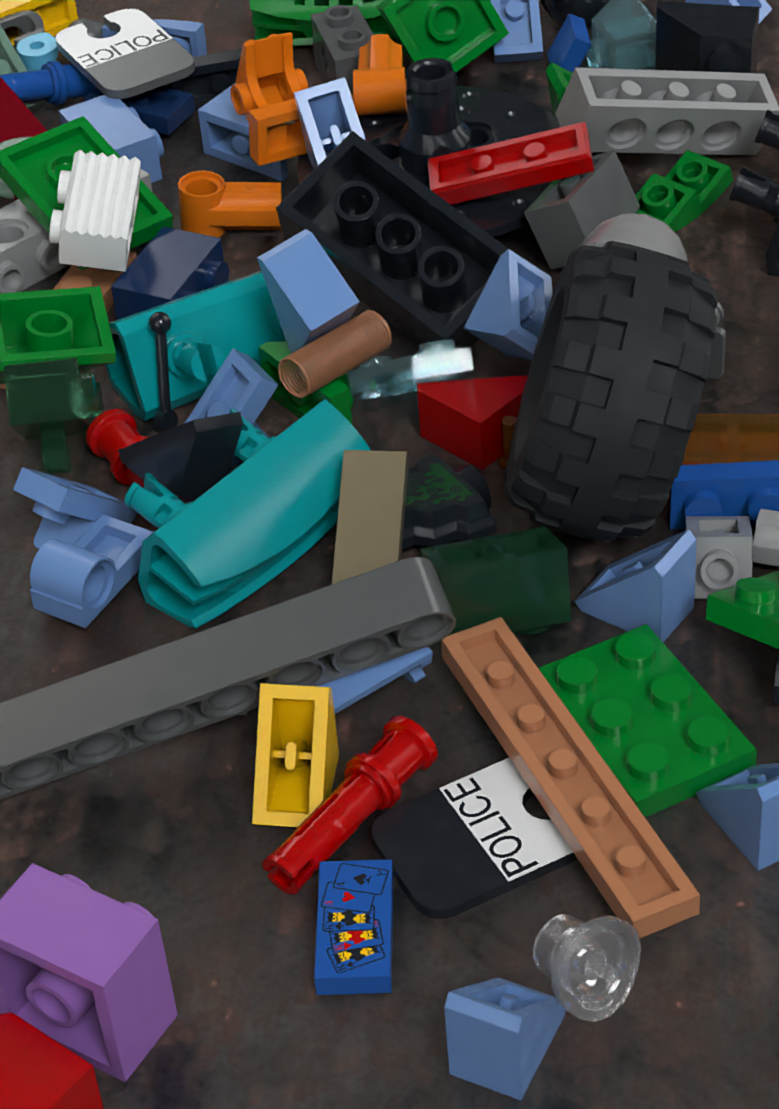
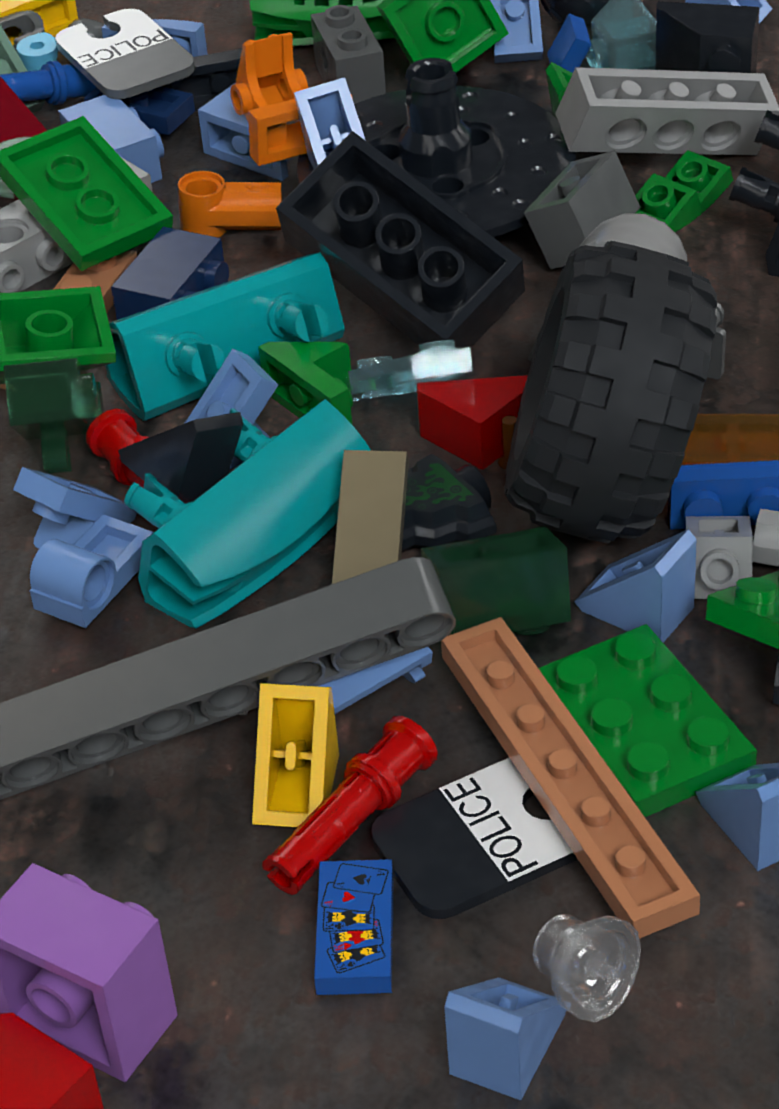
(97, 211): white brick -> none
(165, 417): black hinge -> none
(306, 289): medium blue slope -> none
(352, 344): nougat piece -> none
(380, 78): orange piece -> none
(511, 164): red tile -> none
(512, 307): medium blue slope -> none

